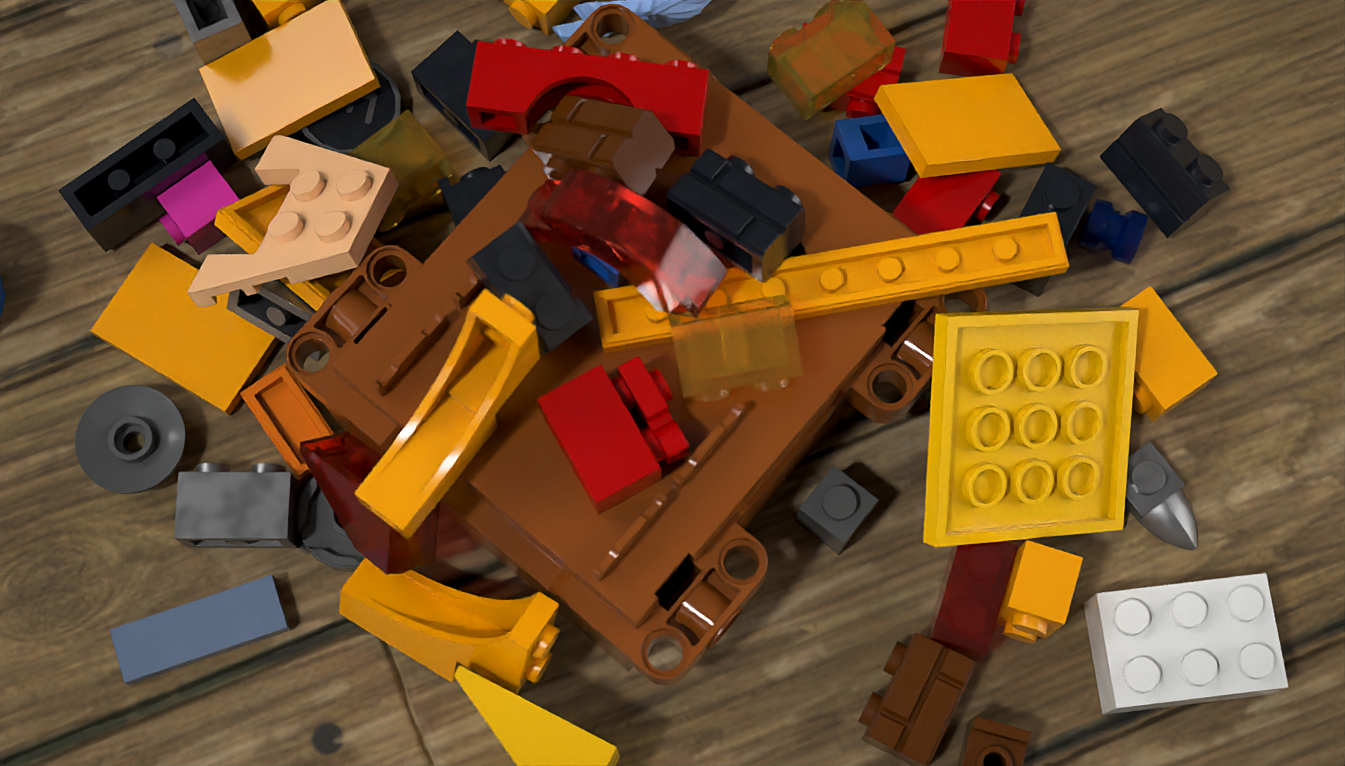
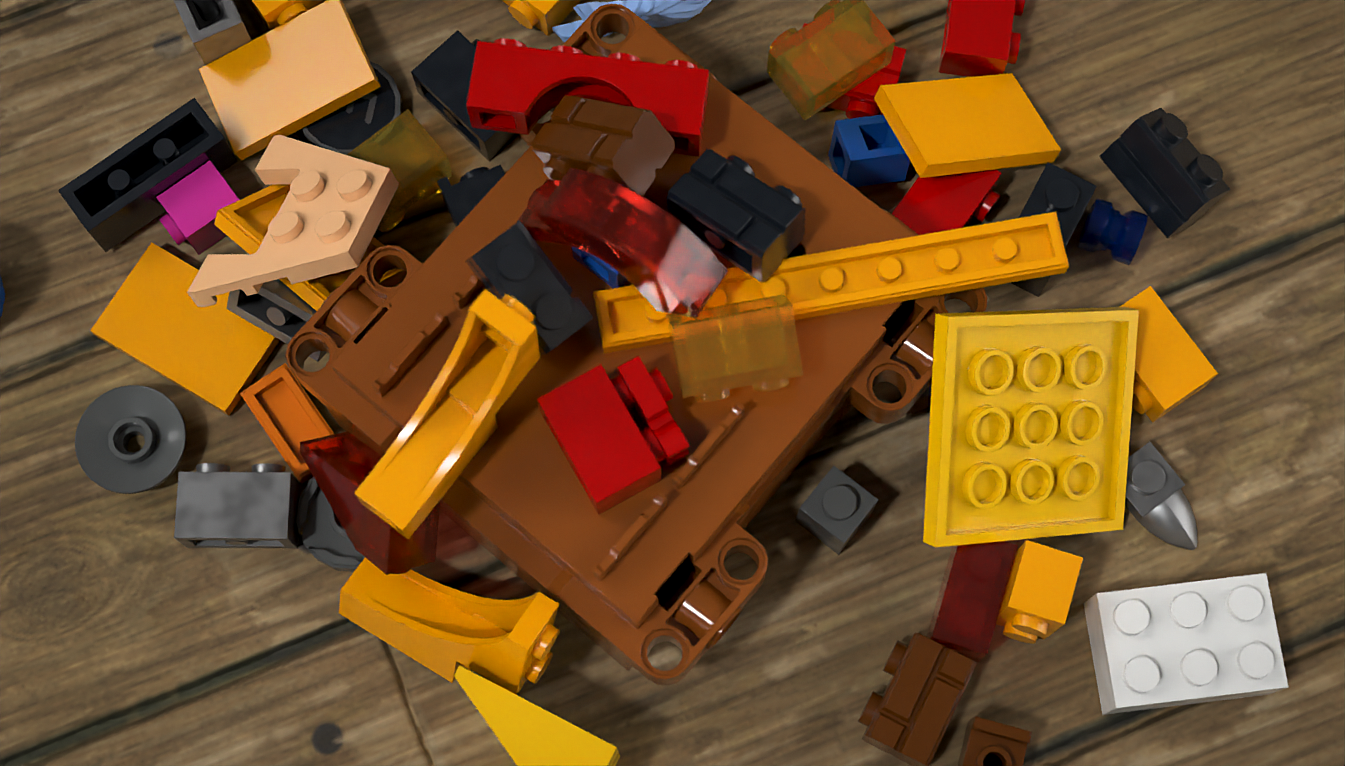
(199, 630): sand blue tile -> none

